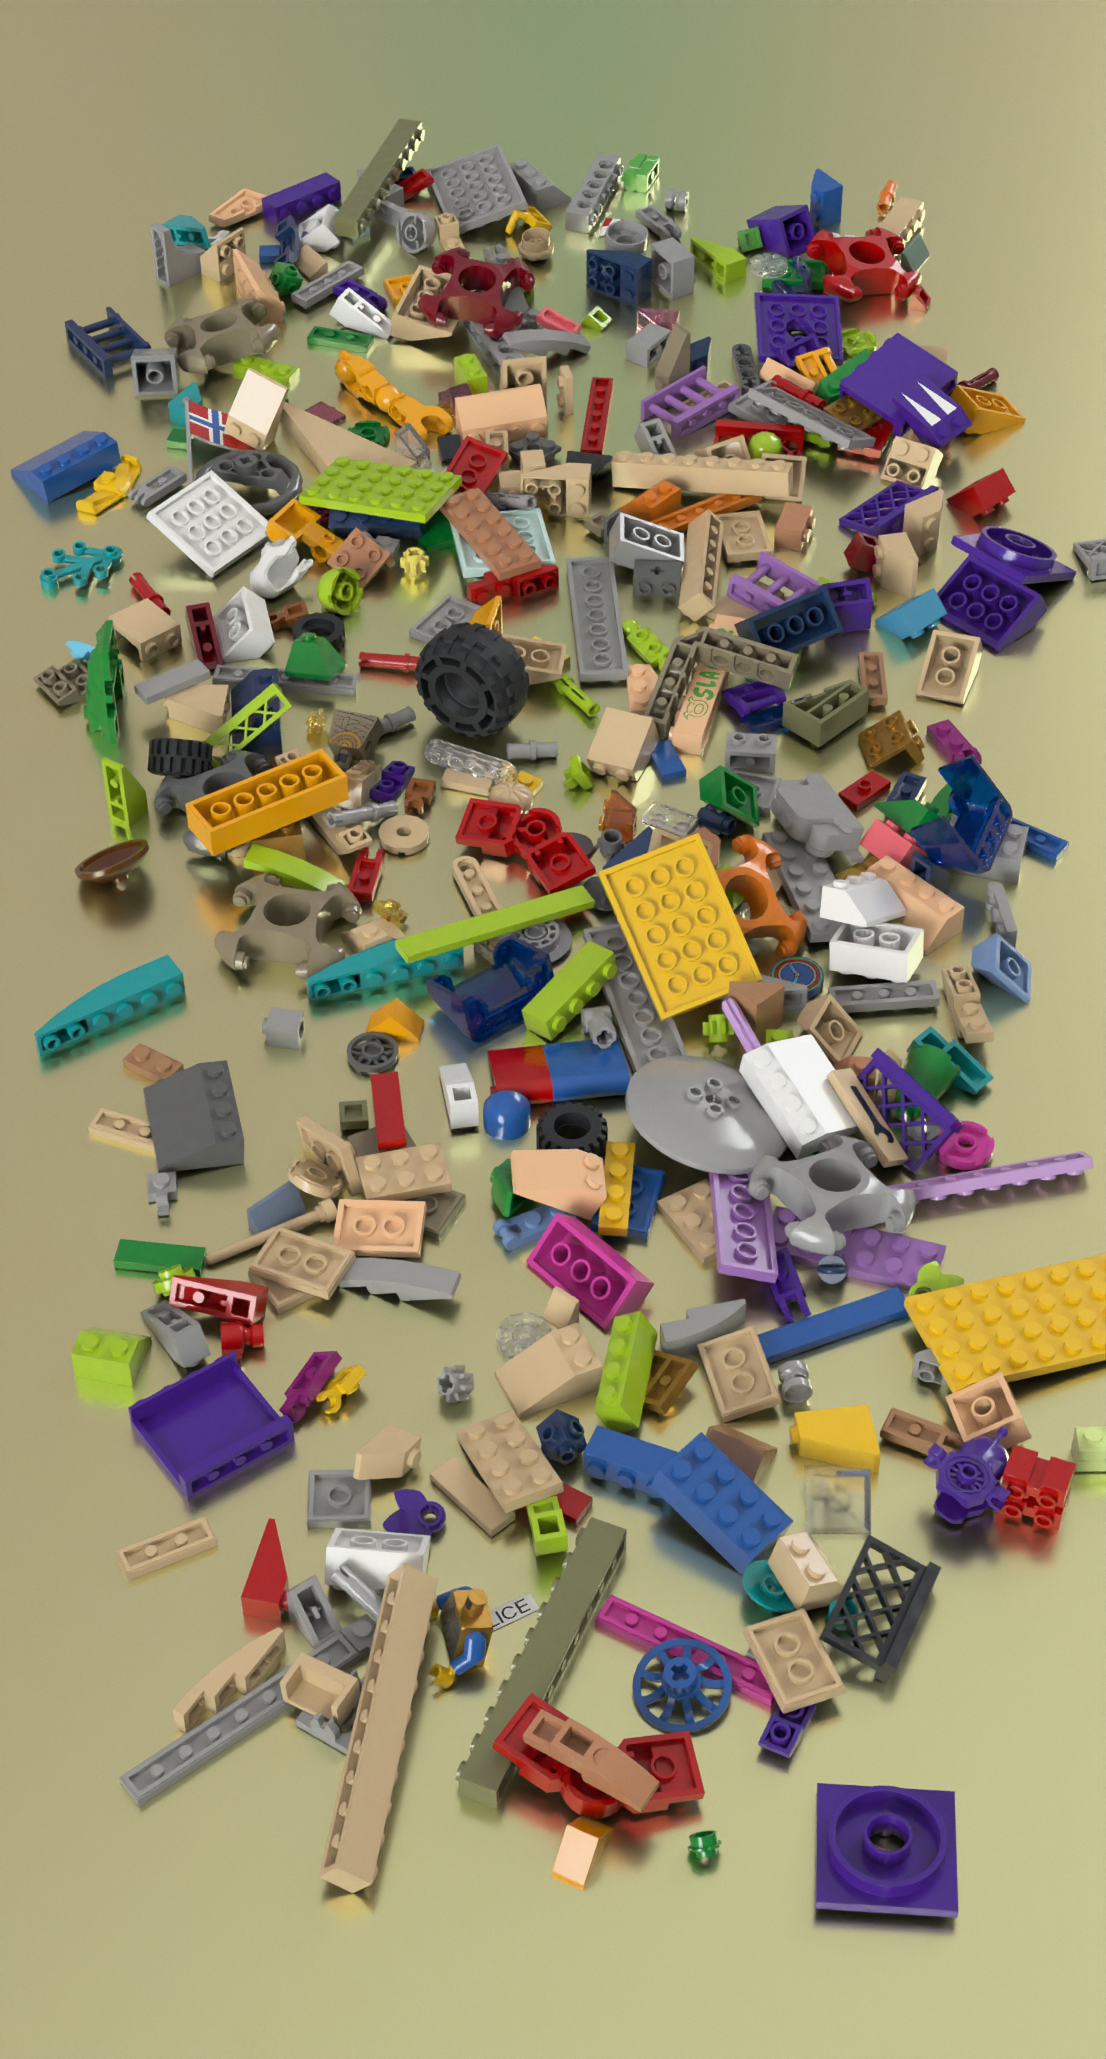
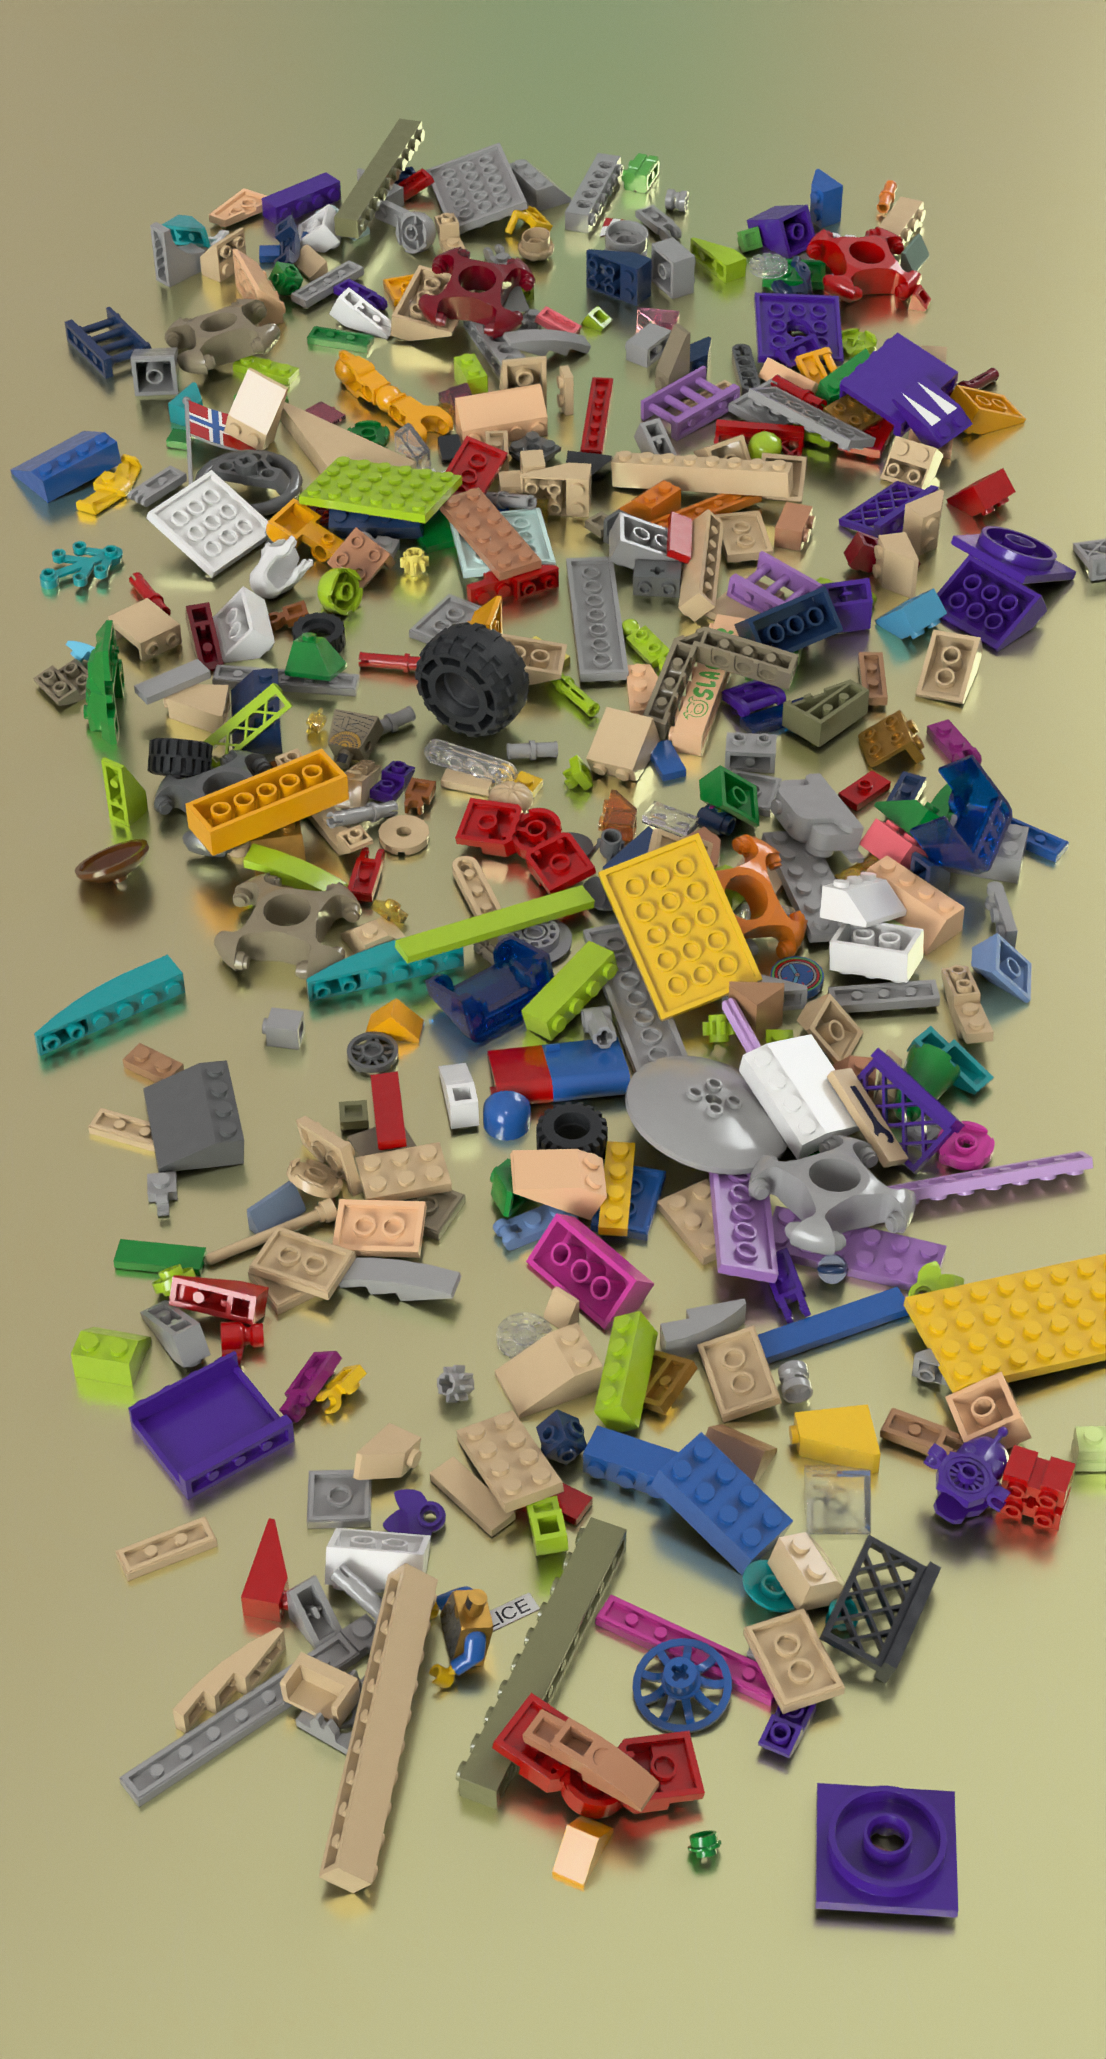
(679, 537): none -> tile

